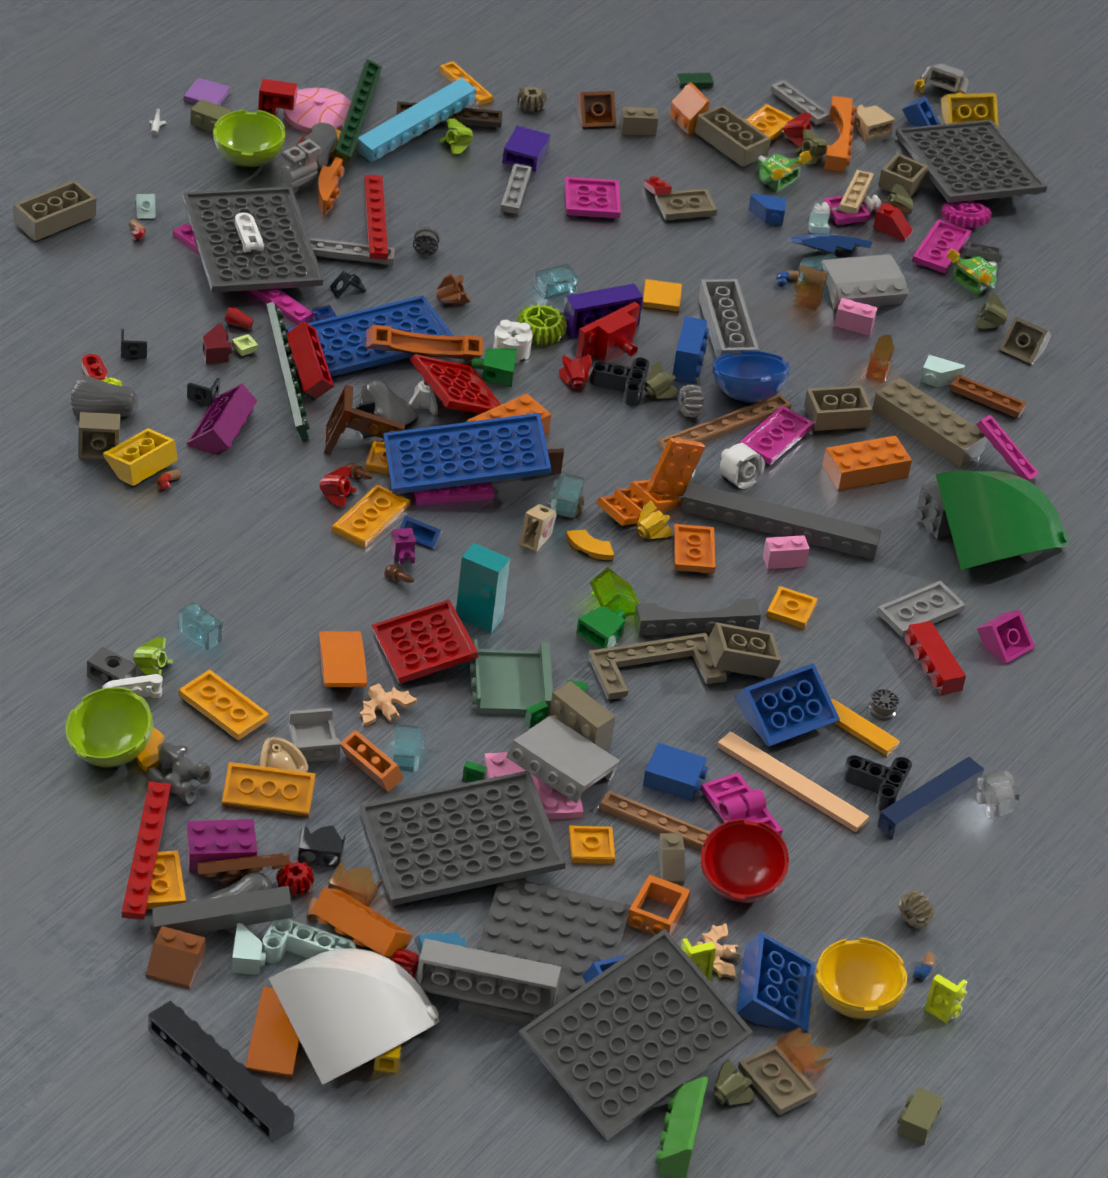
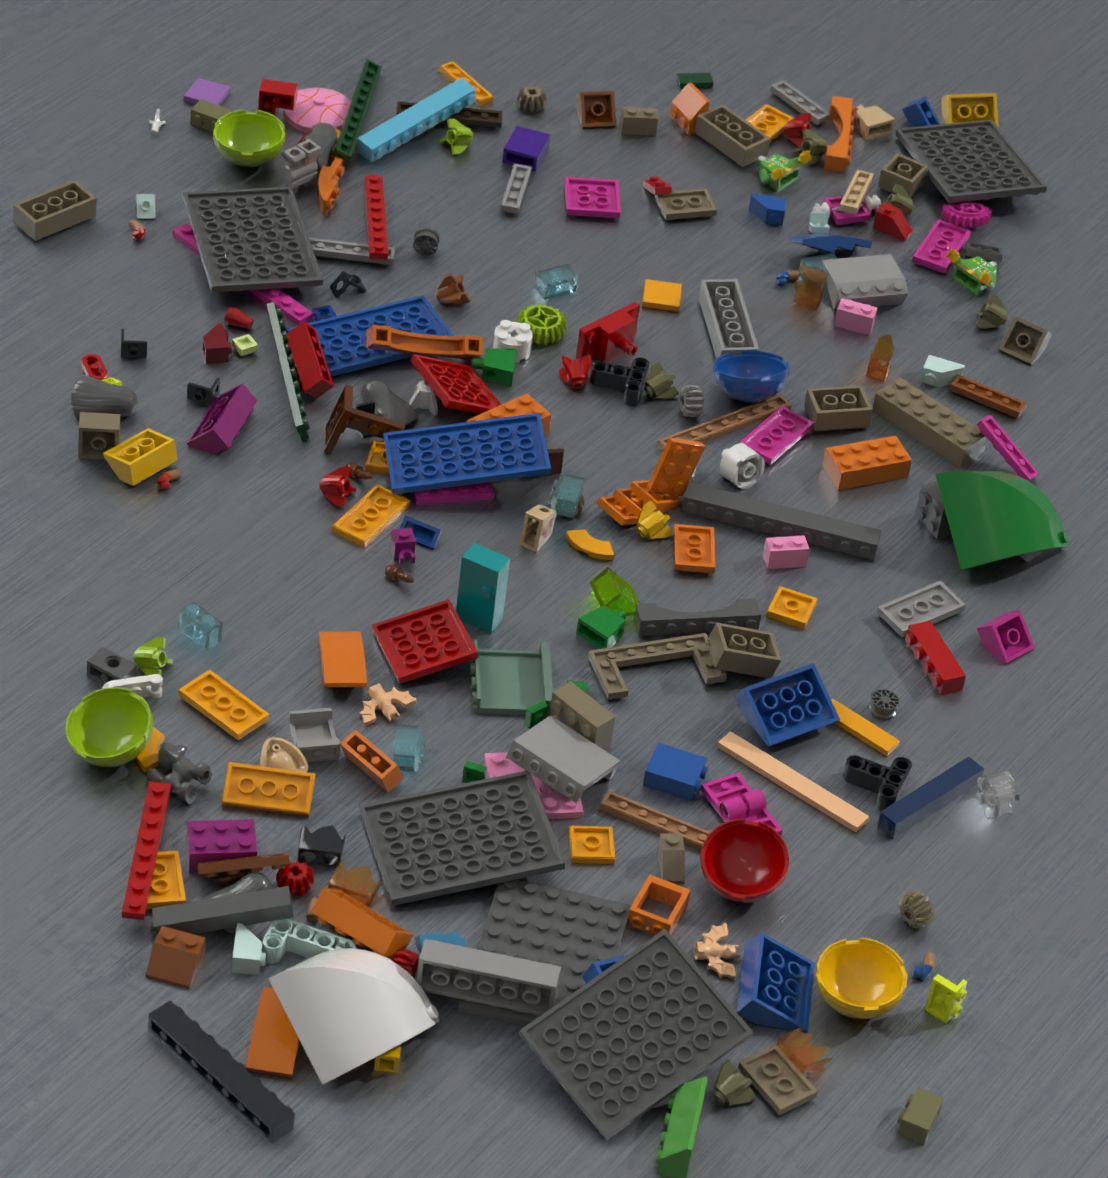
(248, 232): white plate -> none
(593, 305): dark purple brick -> none
(690, 350): blue brick -> none
(702, 955): neon yellow bracket -> none
(944, 77): light grey torso -> none

